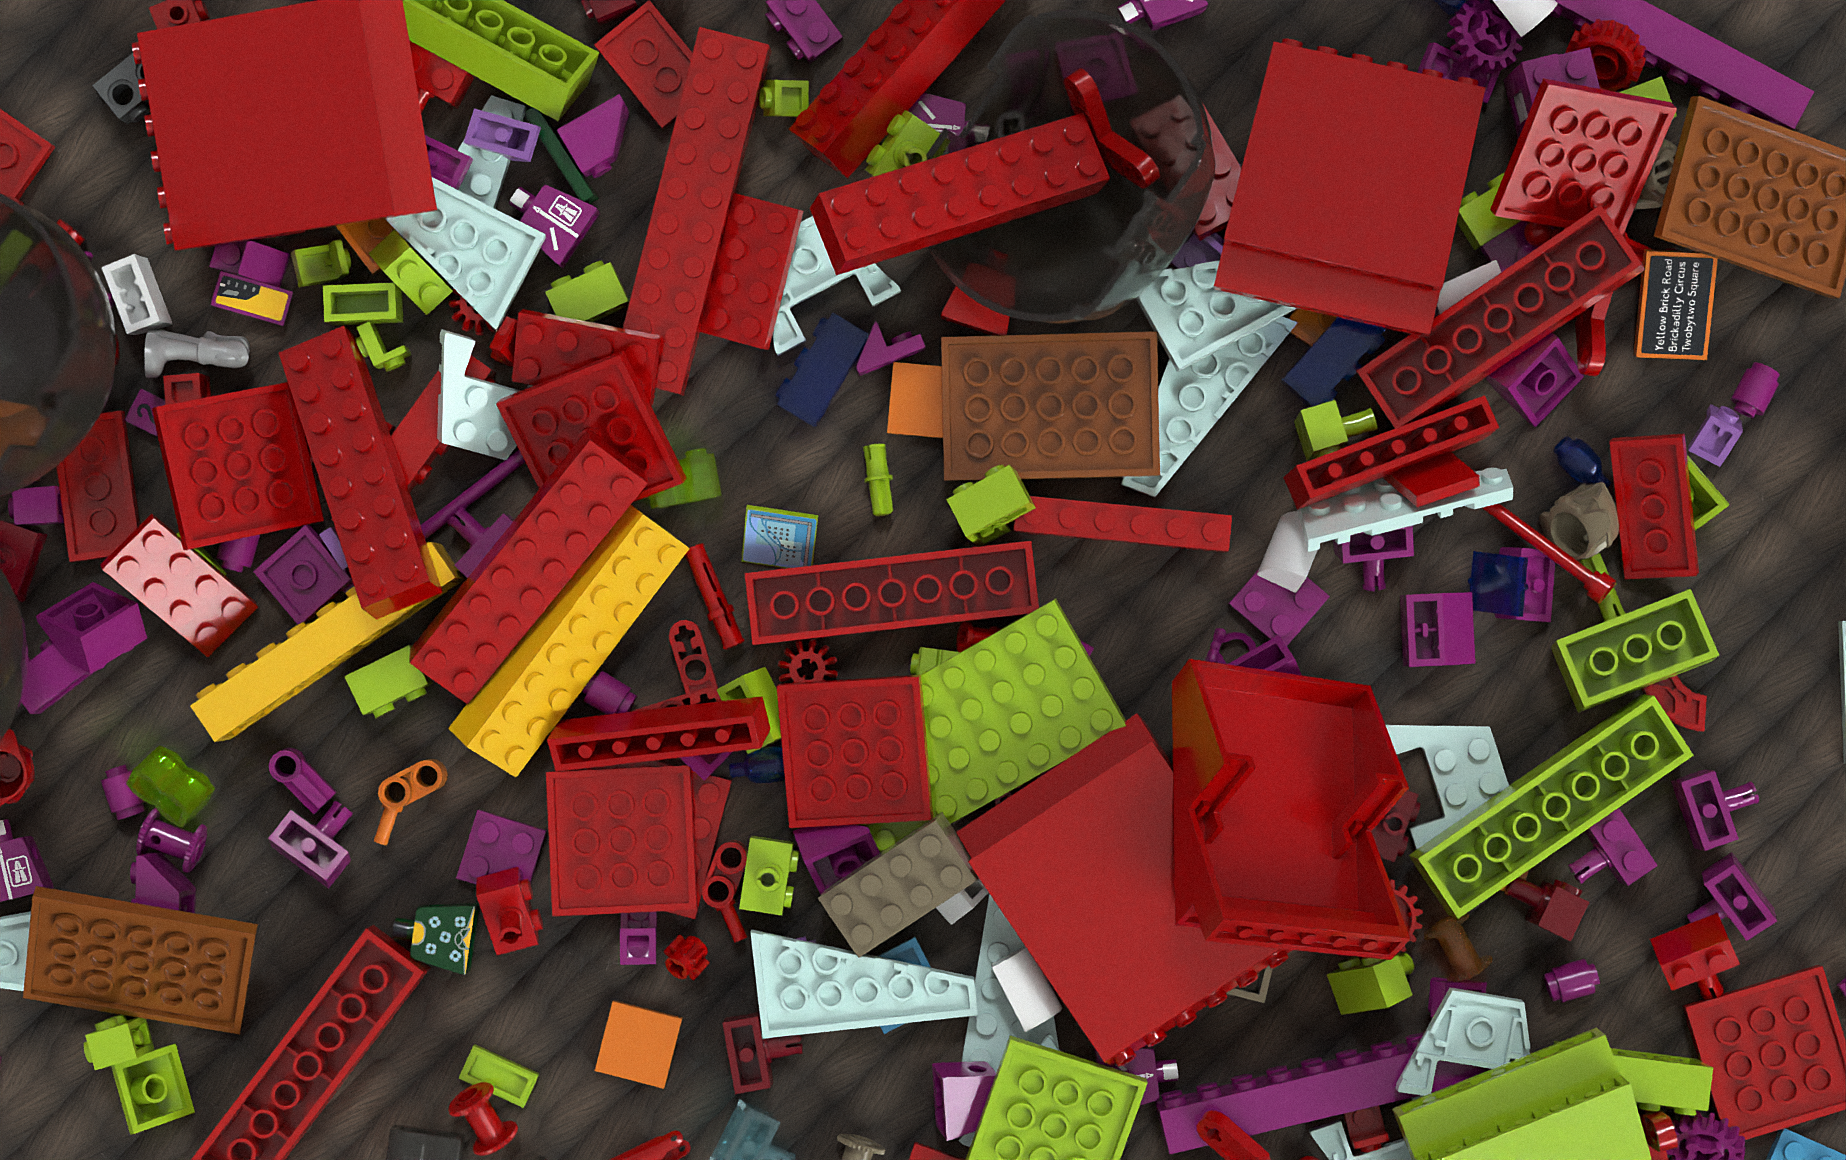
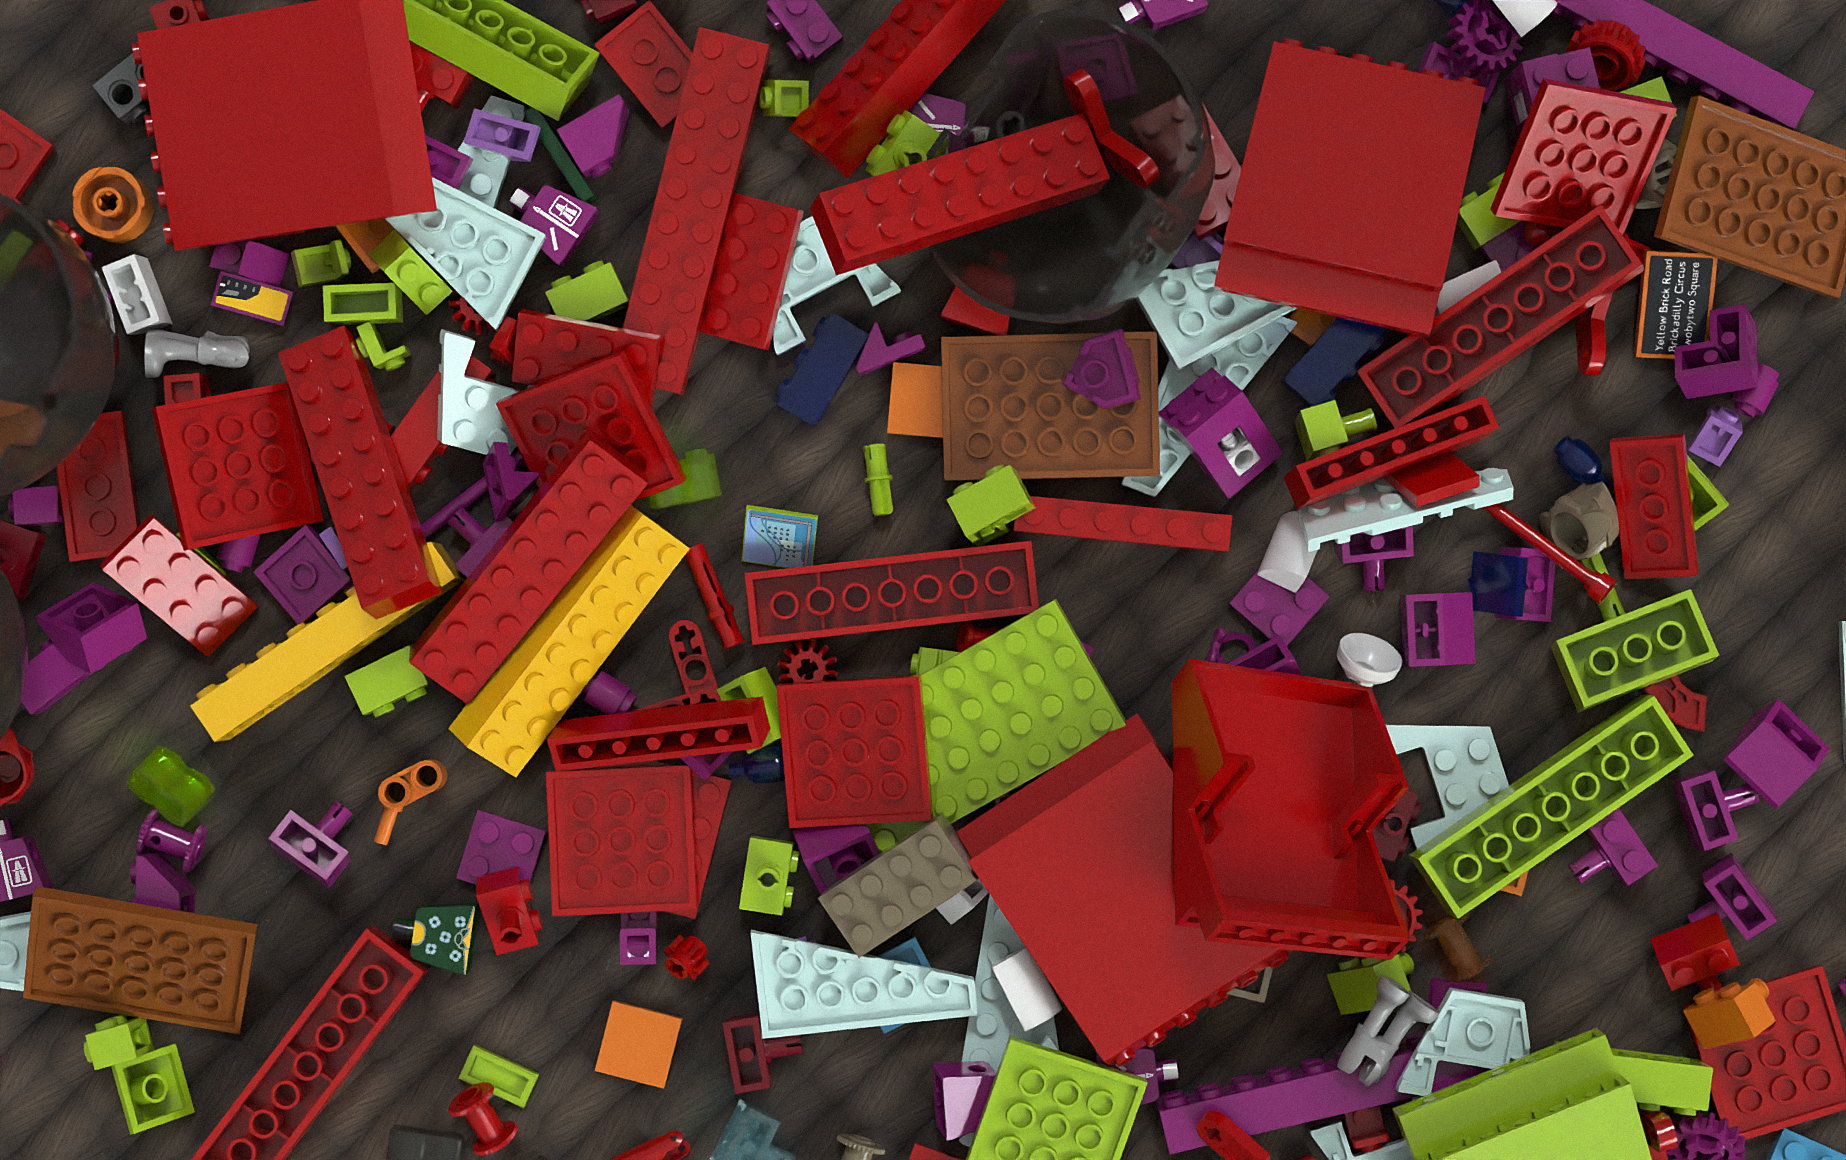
(93, 209): none -> orange brick
(119, 795): magenta brick -> none
(141, 411): magenta tile -> none
(304, 782): magenta piece -> none
(505, 485): none -> magenta slope
(731, 877): red beam -> none
(1105, 371): none -> magenta plate
(1208, 415): none -> magenta brick
(1368, 659): none -> white piece
(1379, 1047): none -> light grey piece
(1537, 379): magenta slope -> none
(1551, 906): dark red brick -> none
(1571, 981): magenta brick -> none
(1725, 361): none -> magenta brick
(1730, 1013): none -> orange brick
(1776, 753): none -> magenta slope

